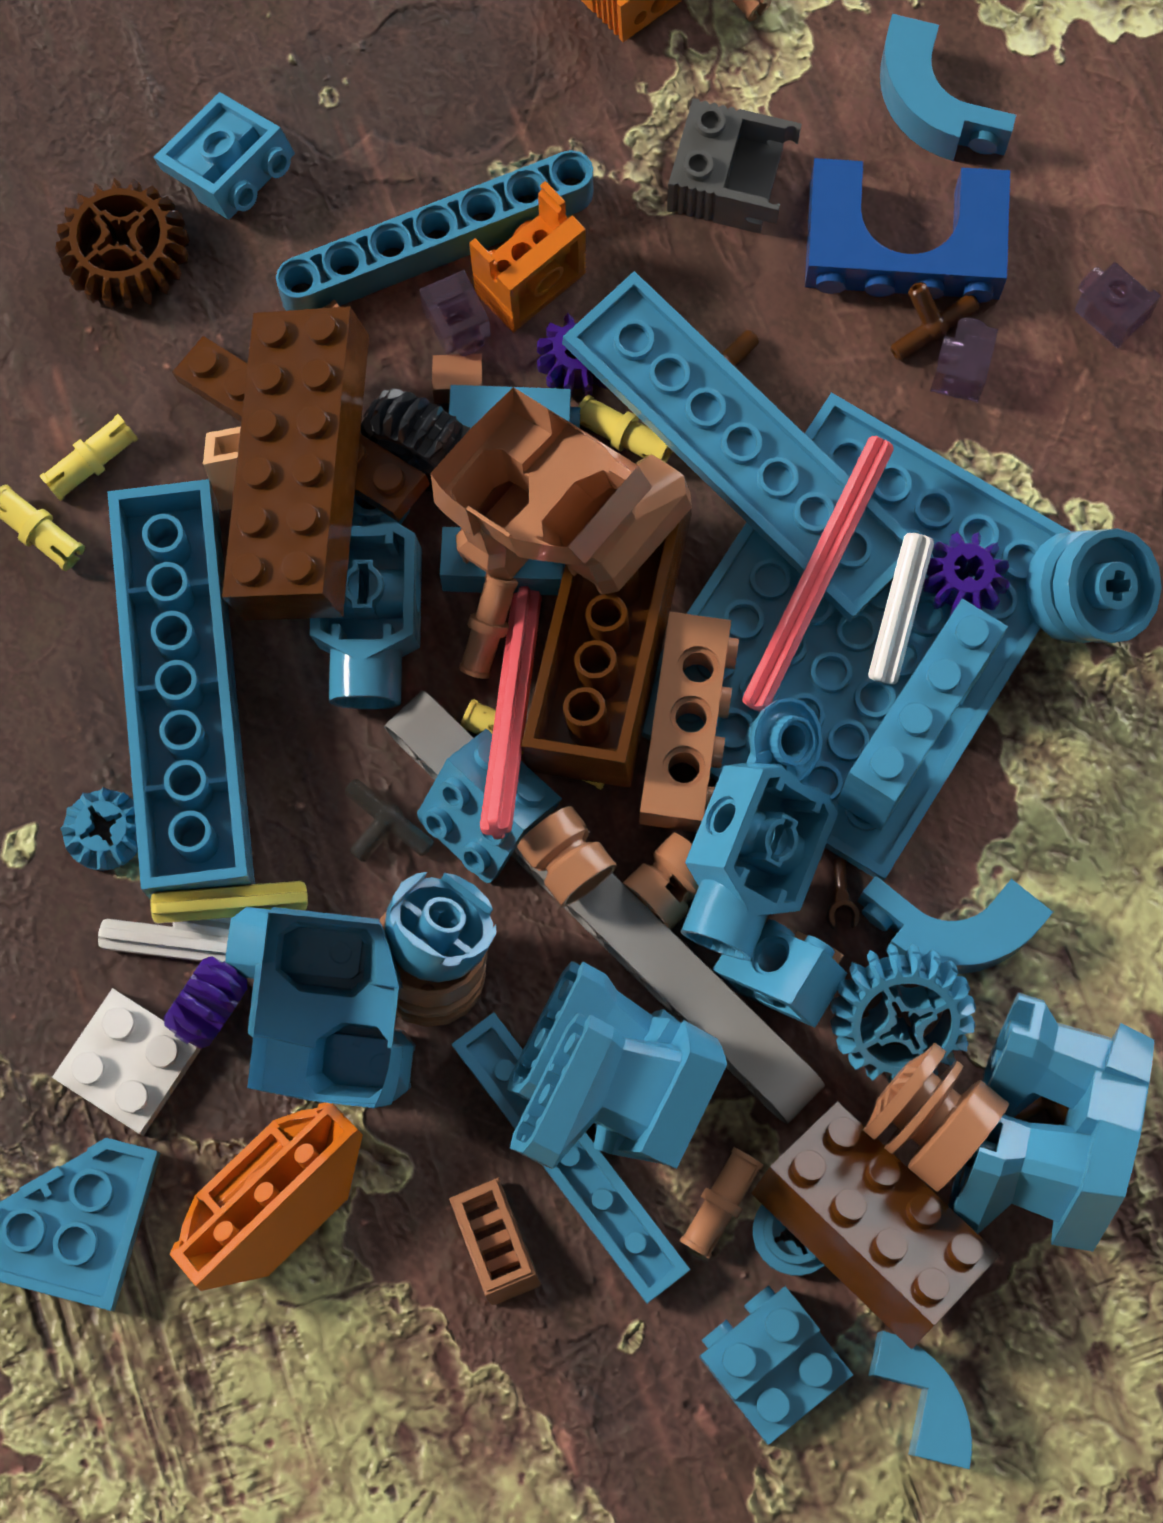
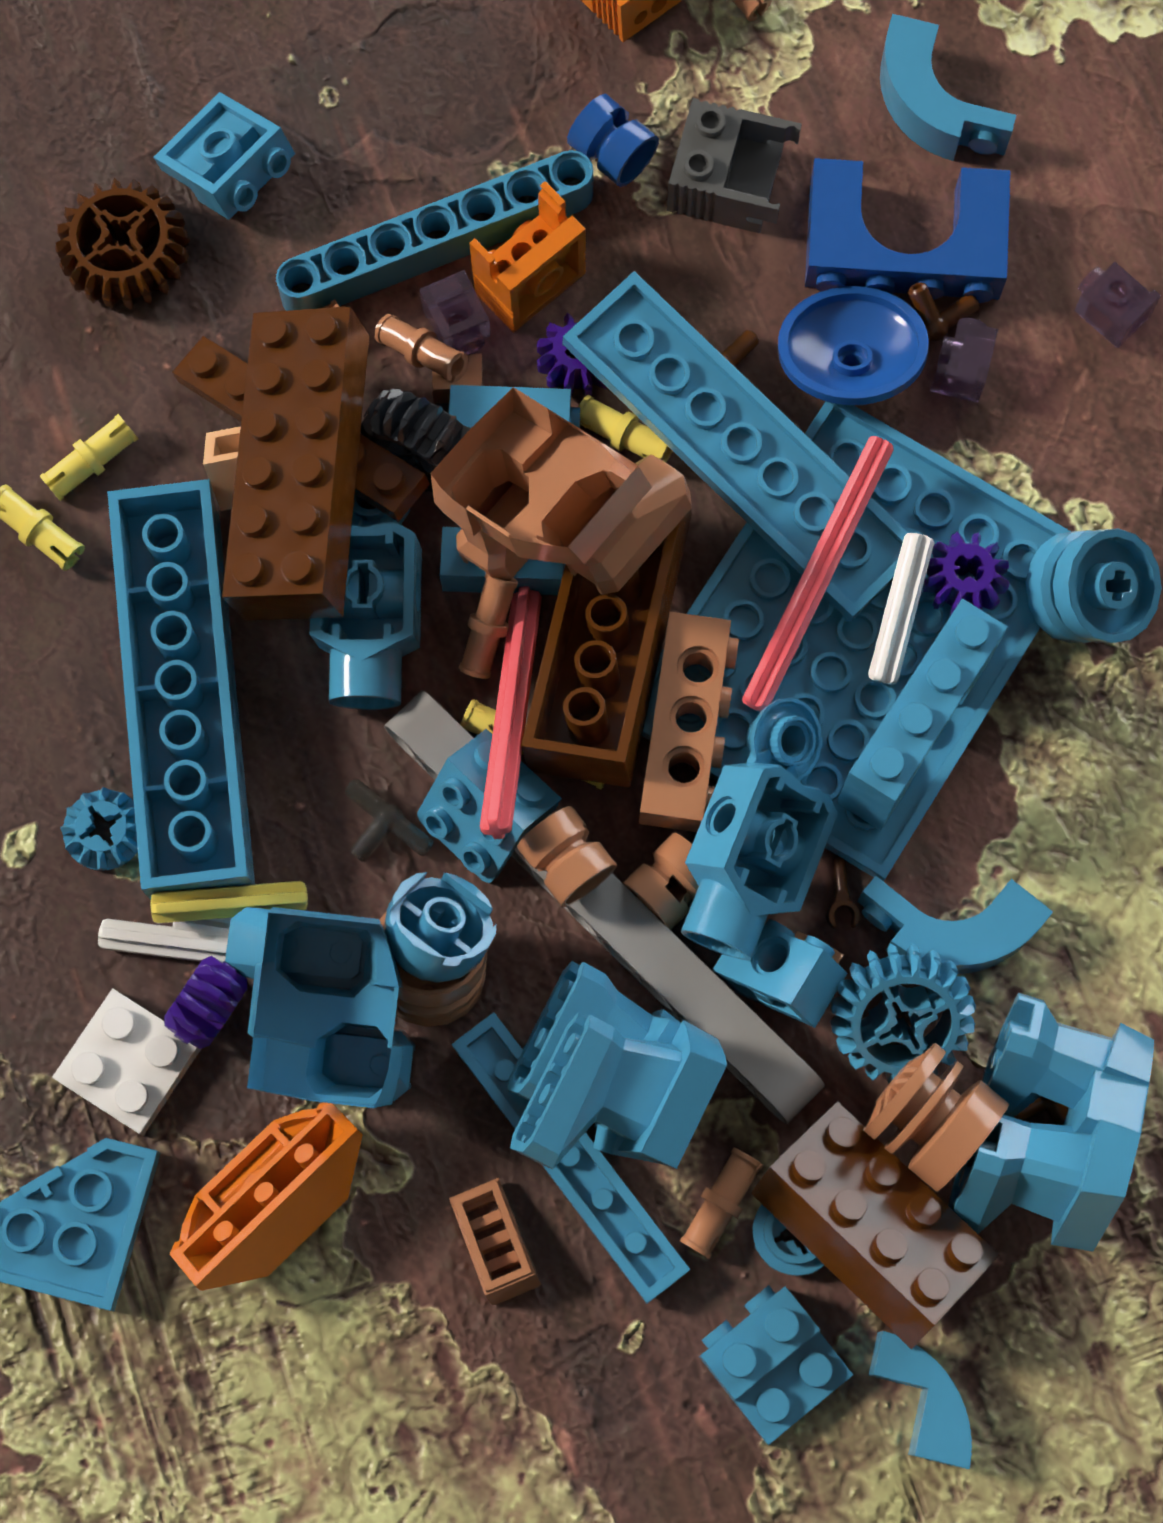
(421, 347): none -> nougat pin
(618, 144): none -> blue wheel
(853, 345): none -> blue dish

